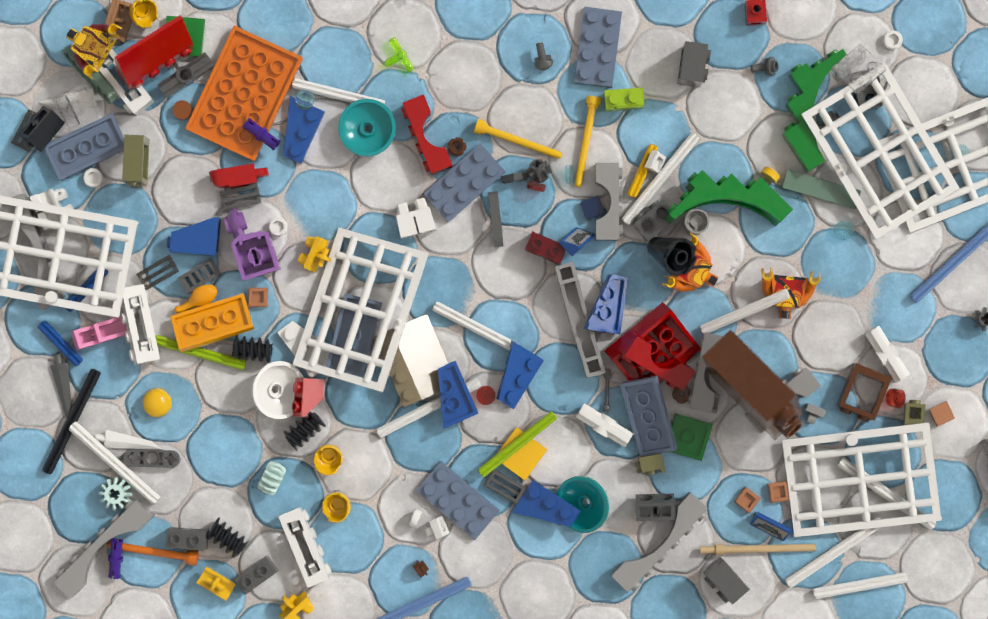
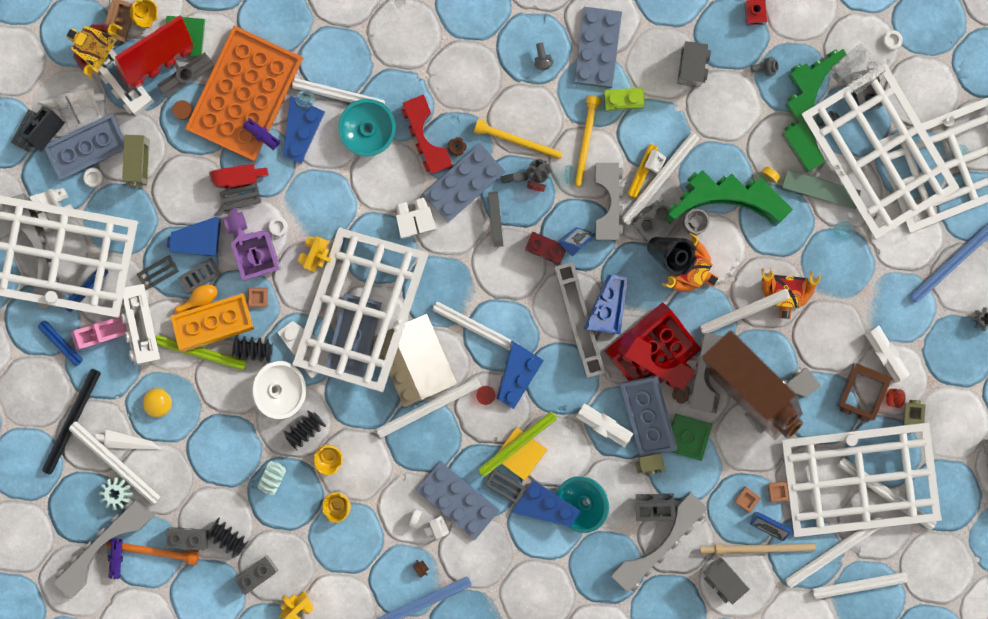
(61, 377): dark grey bar -> none
(100, 85): sand green beam -> none
(137, 463): dark grey beam -> none
(216, 583): yellow hips -> none
(307, 395): slope -> none
(316, 551): white brick -> none
(400, 55): clear neon green piece -> none
(455, 396): blue wing -> none
(592, 208): dark blue tile -> none
(607, 376): dark grey hinge -> none
(813, 413): light grey tile -> none
(941, 413): nougat tile -> none

